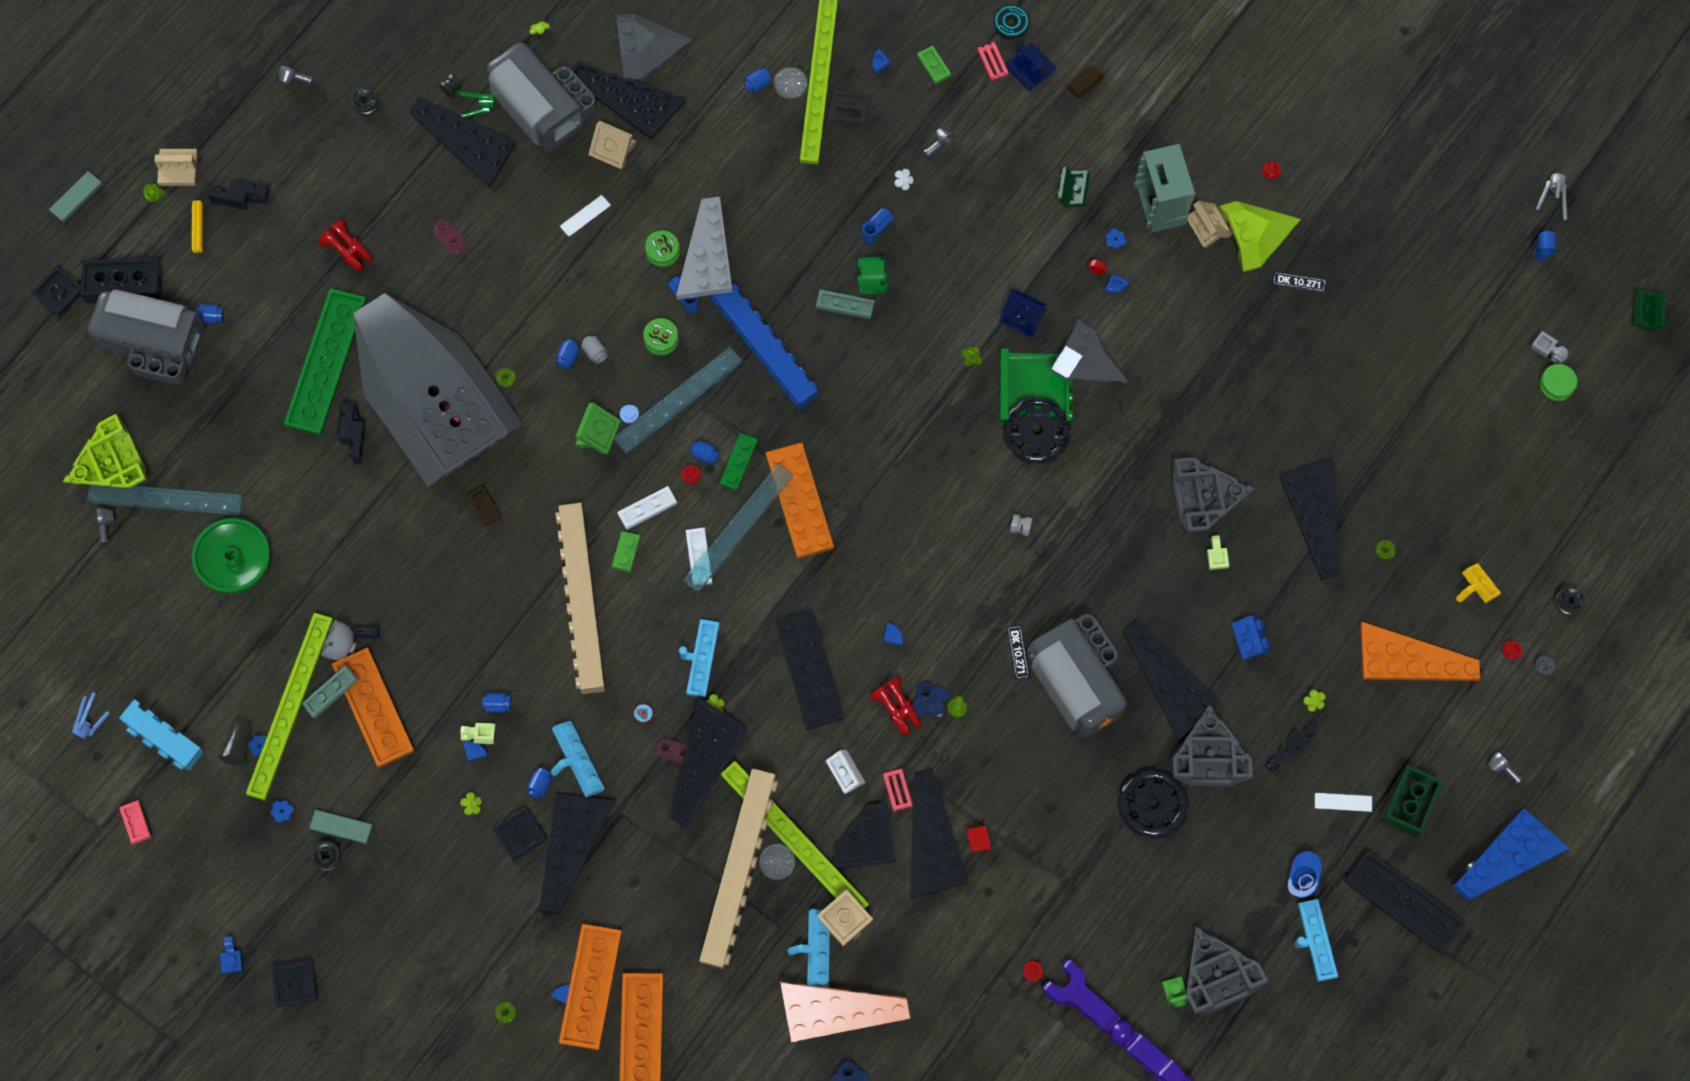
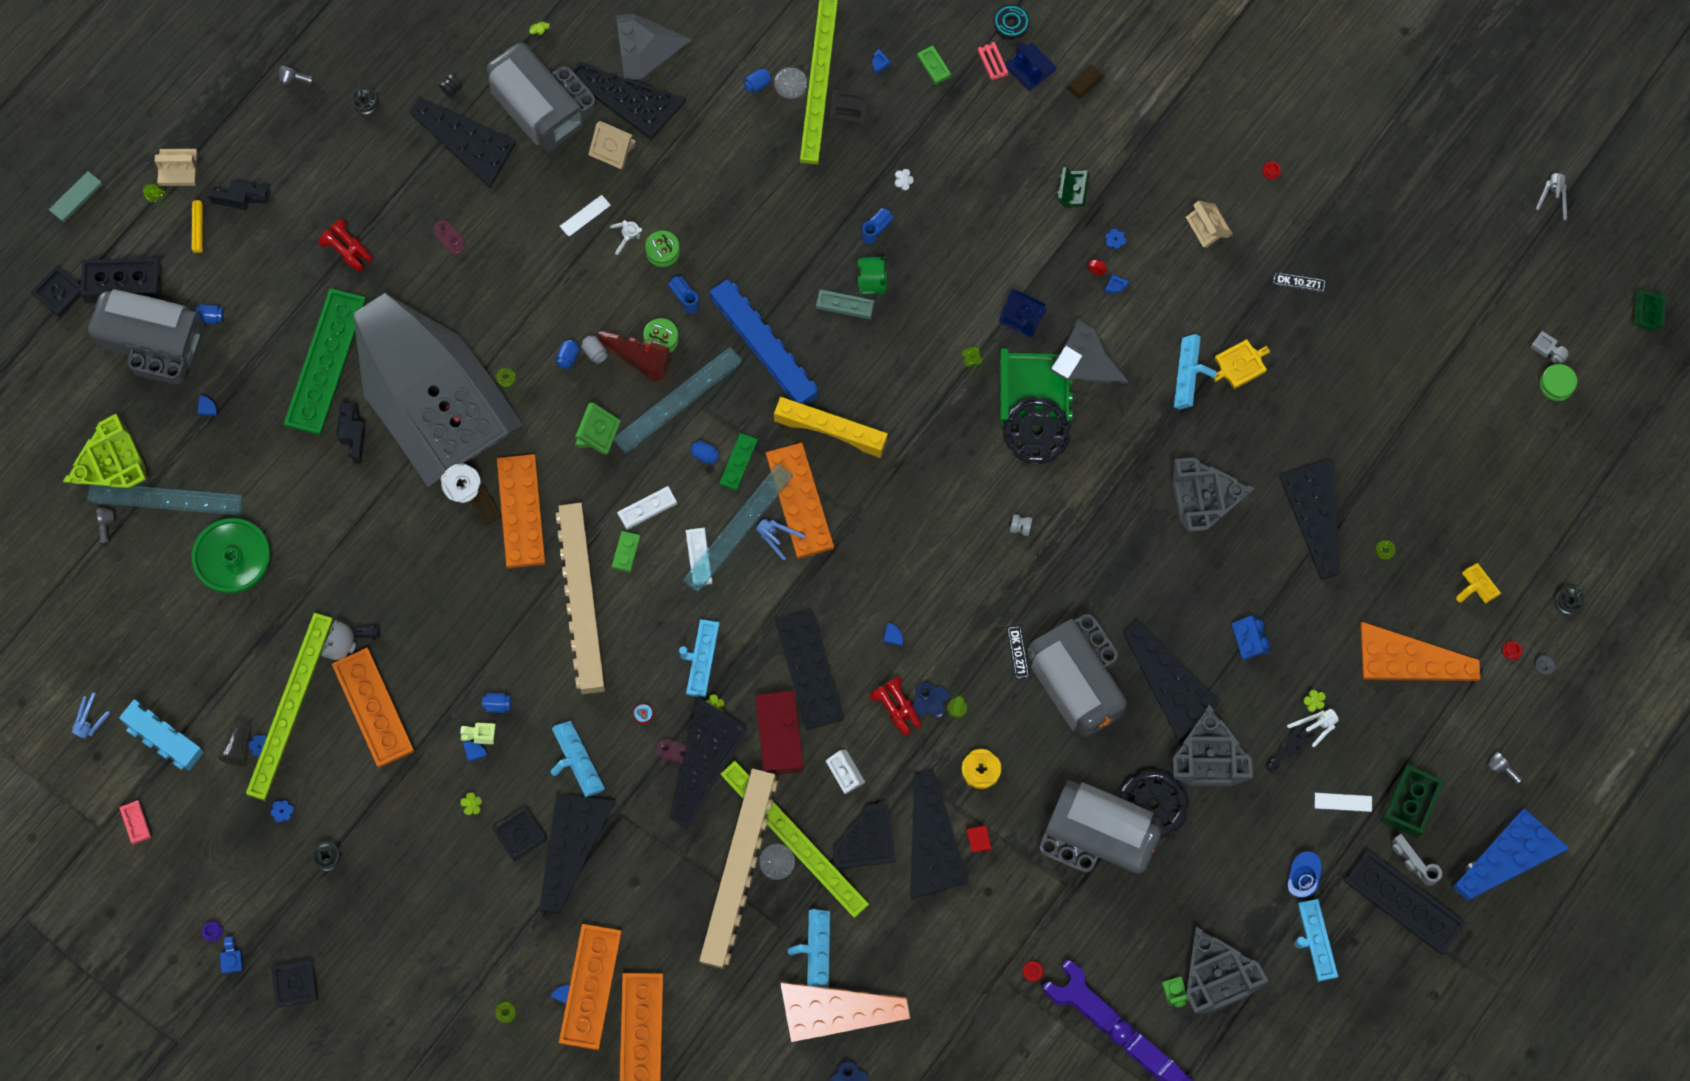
(206, 407): none -> blue tile
(212, 931): none -> dark purple plate
(330, 691): sand green tile -> none
(341, 827): sand green tile -> none
(462, 472): none -> white plate
(485, 101): green plant -> none
(521, 511): none -> orange plate
(539, 783): blue brick -> none
(629, 231): none -> white plant
(629, 414): light blue plate -> none
(647, 358): none -> clear red wedge
(691, 474): red plate -> none
(706, 262): light grey wing -> none
(768, 530): none -> medium blue plant
(779, 733): none -> dark red brick
(802, 416): none -> yellow arch
(845, 918): tan bracket -> none
(901, 805): coral tile -> none
(944, 139): flat silver bar -> none
(989, 761): none -> yellow plate
(1101, 827): none -> piece
(1166, 177): sand green container -> none
(1187, 371): none -> medium azure plate
(1217, 556): yellowish green plate -> none
(1240, 364): none -> yellow plate
(1256, 231): lime wedge -> none
(1325, 720): none -> white plant
(1414, 863): none -> light grey plate
(1545, 246): blue piece -> none

